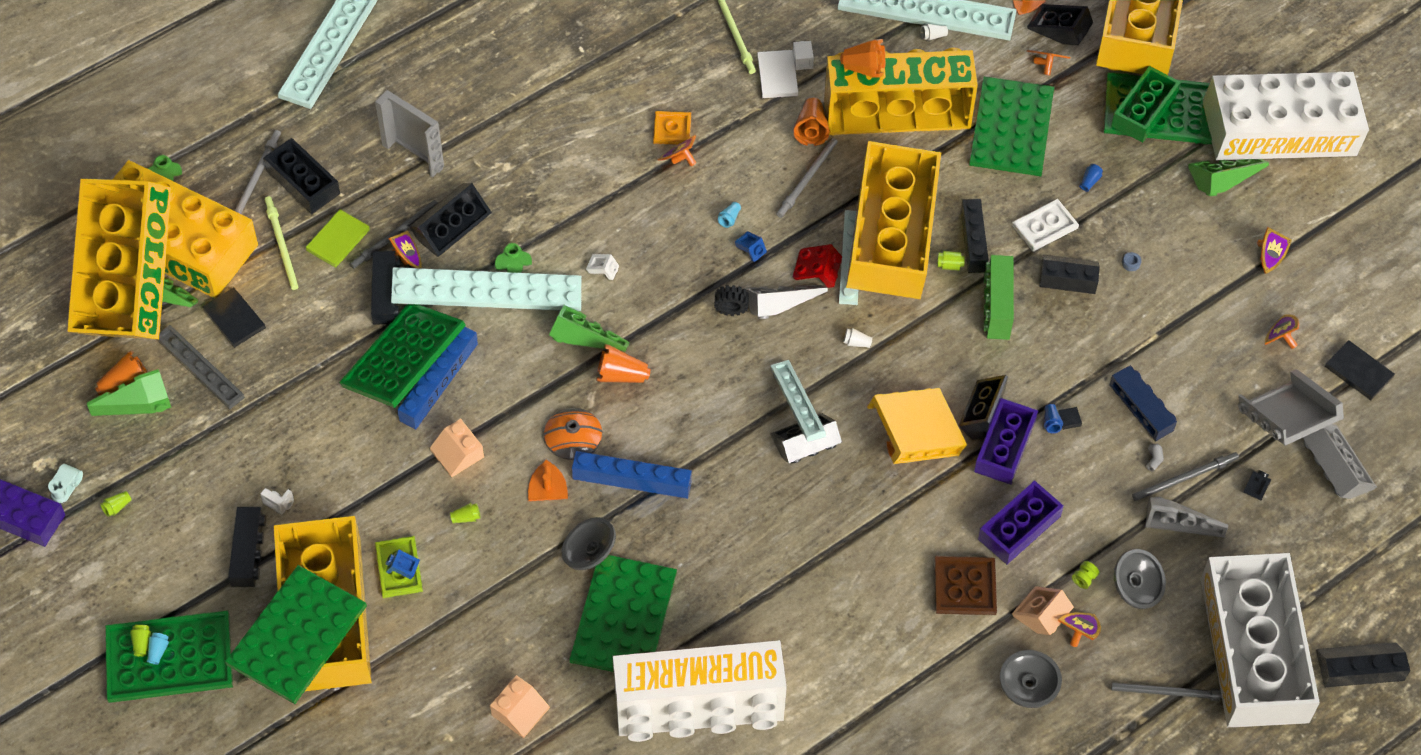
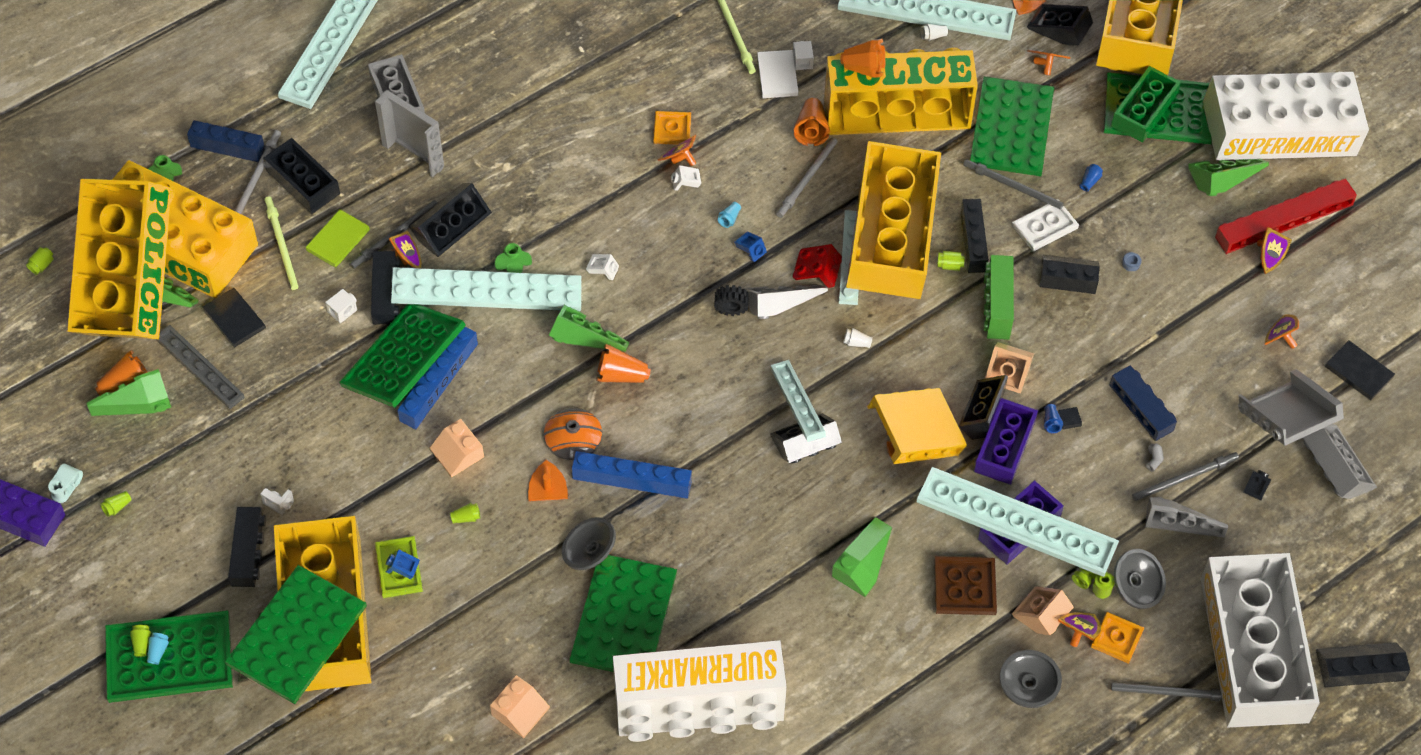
(40, 260): none -> lime brick
(226, 141): none -> dark blue brick
(341, 305): none -> white brick
(395, 77): none -> light grey brick
(685, 176): none -> white bracket
(862, 559): none -> bright green wedge
(983, 170): none -> dark grey bar
(1010, 362): none -> light nougat slope
(1018, 521): none -> light aqua plate
(1103, 586): none -> lime brick
(1118, 637): none -> light orange tile
(1286, 215): none -> red brick

